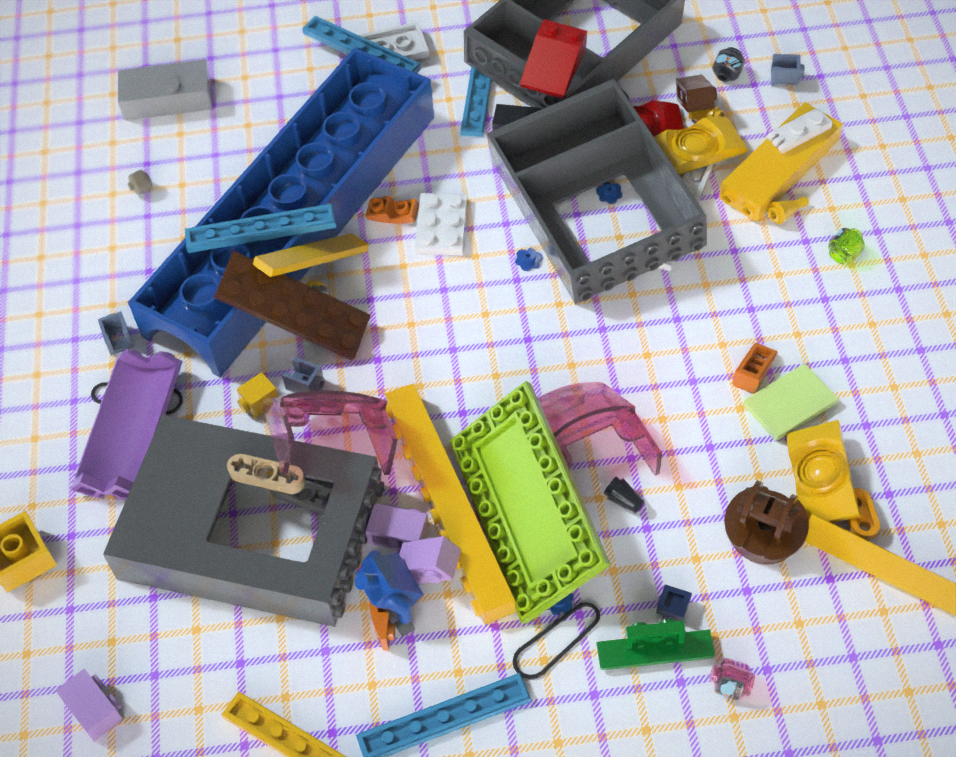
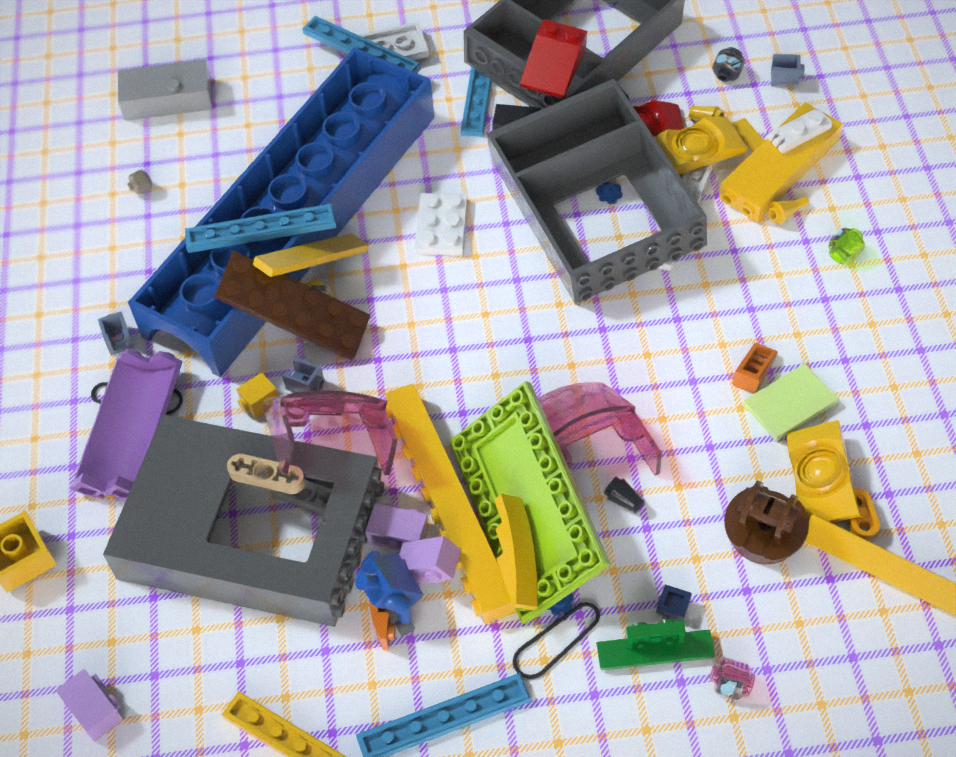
(389, 211): orange slope -> none
(518, 555): none -> yellow slope
(528, 259): blue plant -> none
(695, 93): reddish brown brick -> none
(748, 134): none -> yellow sticker

